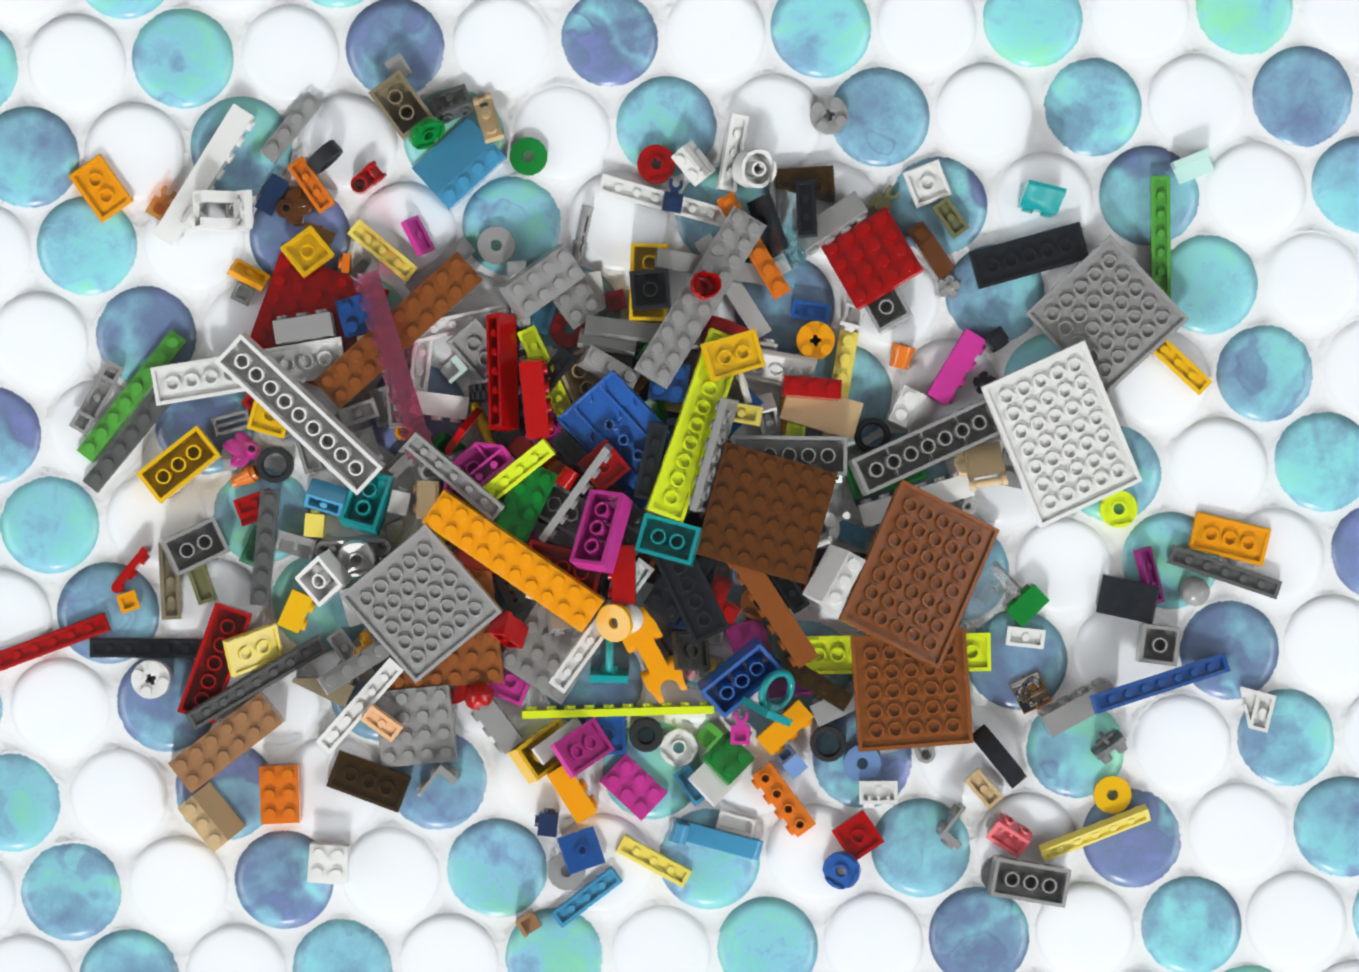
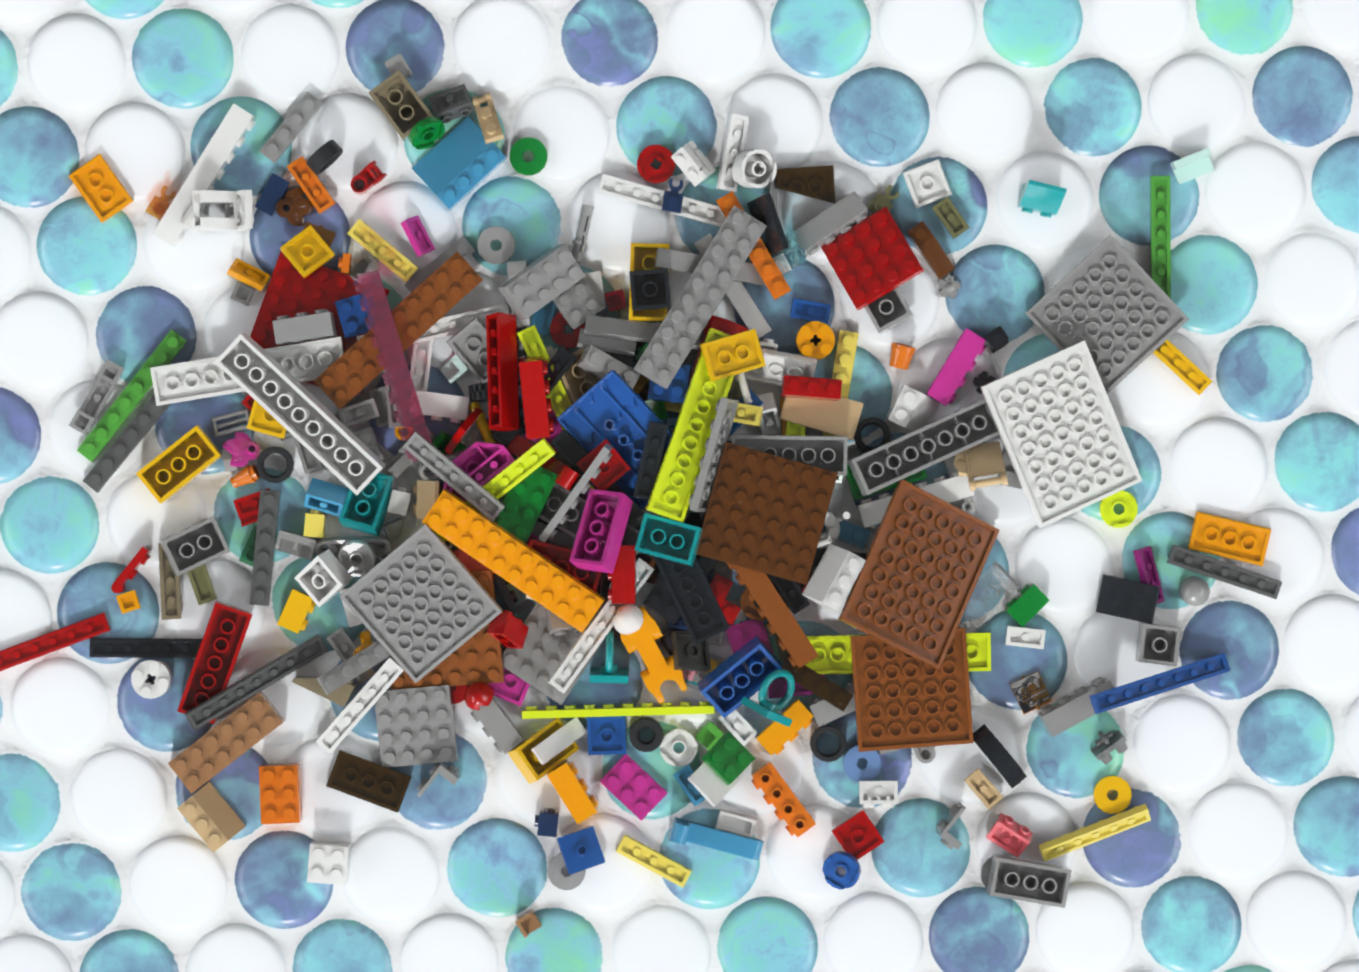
(252, 649): light yellow tile -> none
(382, 722): light nougat plate -> none
(582, 747): dark pink plate -> none
(586, 896): dark azure tile -> none
(605, 625): yellow tile -> none
(705, 284): red hair -> none
(740, 733): dark pink plate -> none
(791, 761): medium blue brick -> none
(806, 209): black plate -> none
(835, 106): light grey plate -> none
(851, 318): white bracket -> none
(1028, 255): black plate -> none
(1257, 708): white wing -> none

